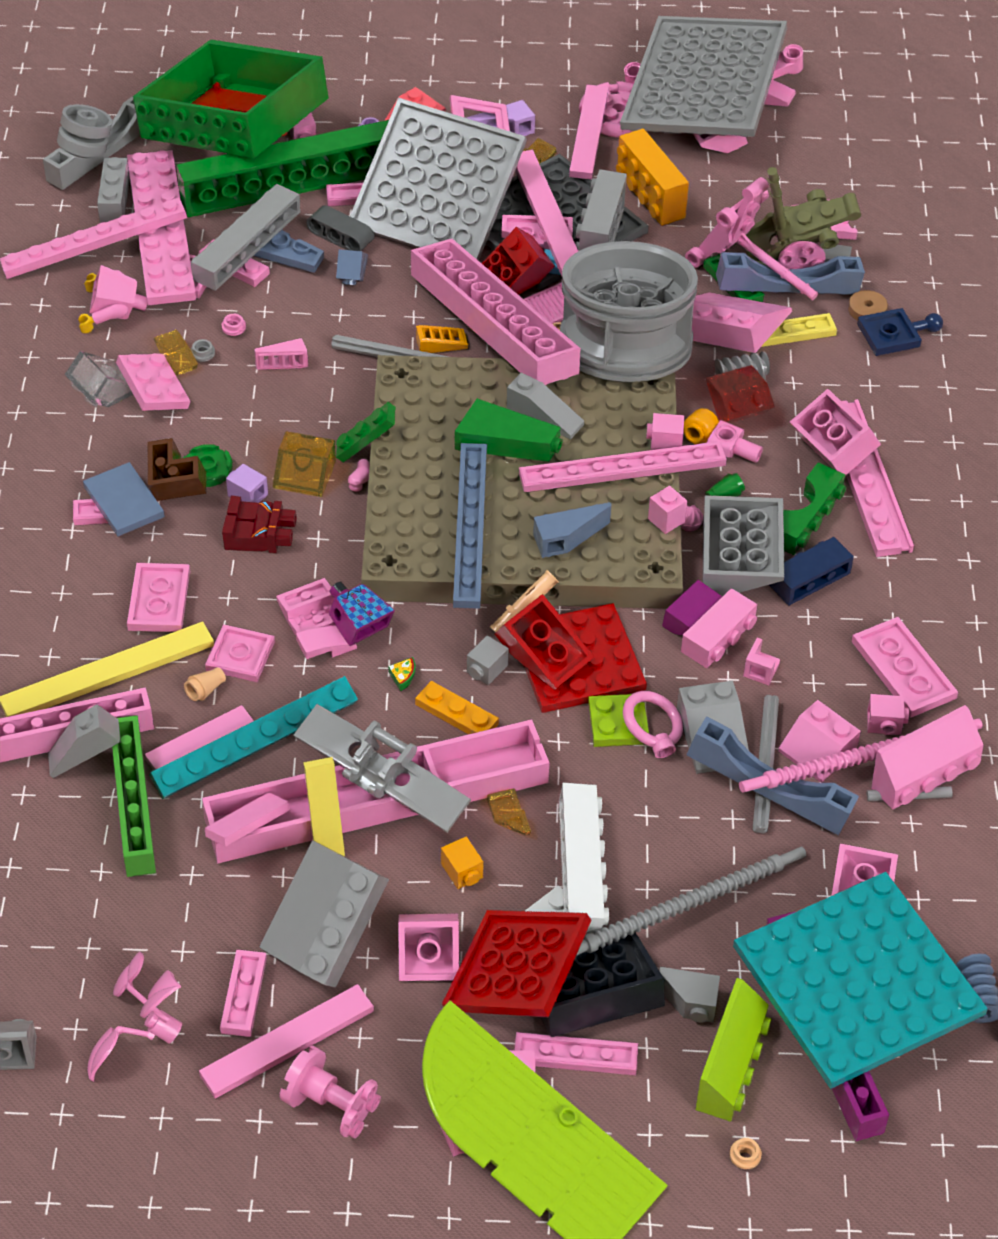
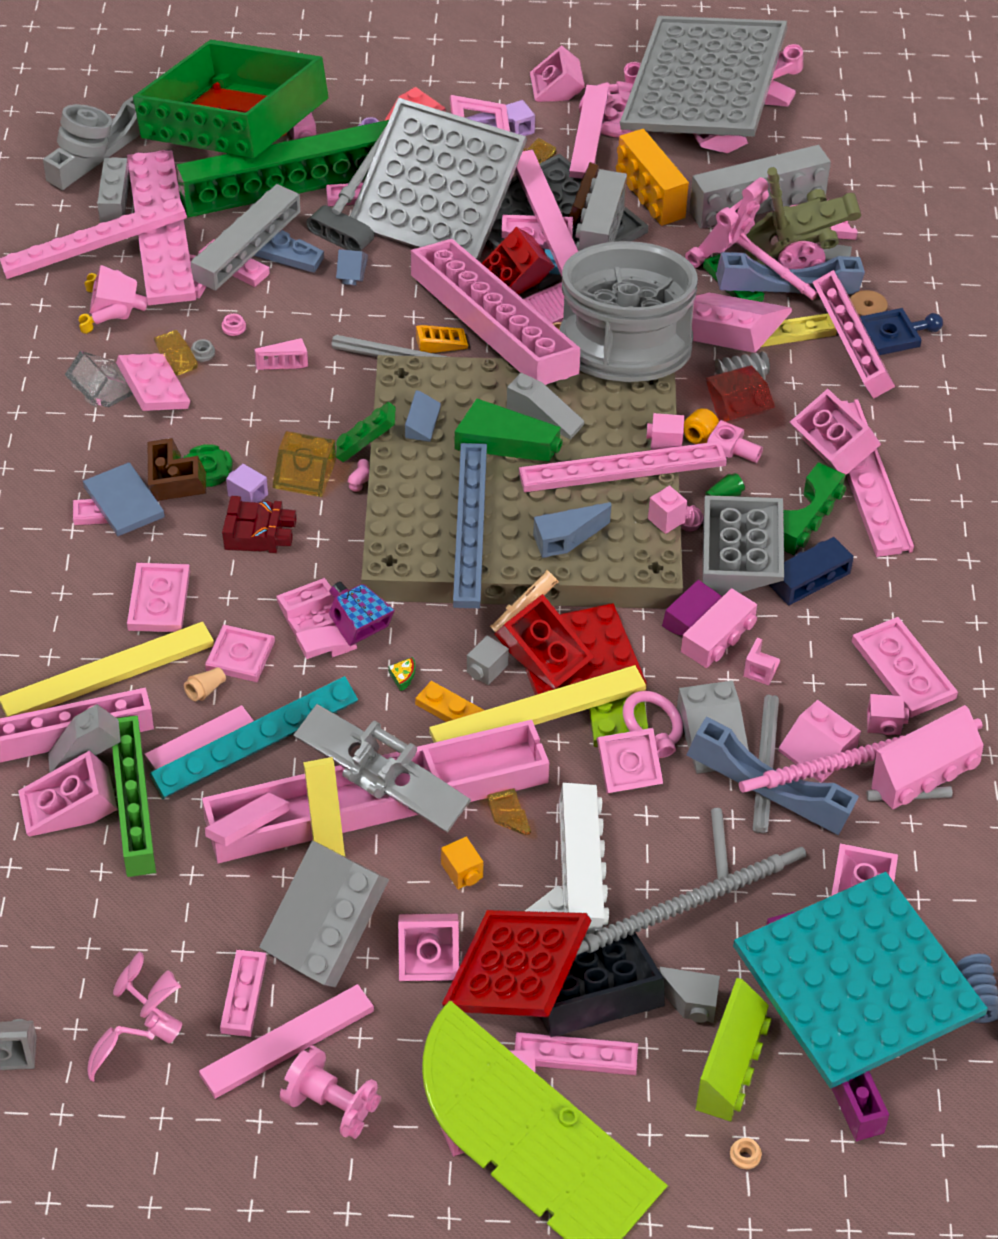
(68, 796): none -> bright pink slope
(348, 192): none -> light grey bar
(422, 417): none -> sand blue slope
(546, 705): none -> light yellow tile
(557, 77): none -> bright pink slope
(583, 190): none -> reddish brown plate
(629, 760): none -> bright pink plate
(719, 842): none -> light grey bar
(798, 173): none -> light grey brick
(853, 334): none -> bright pink brick

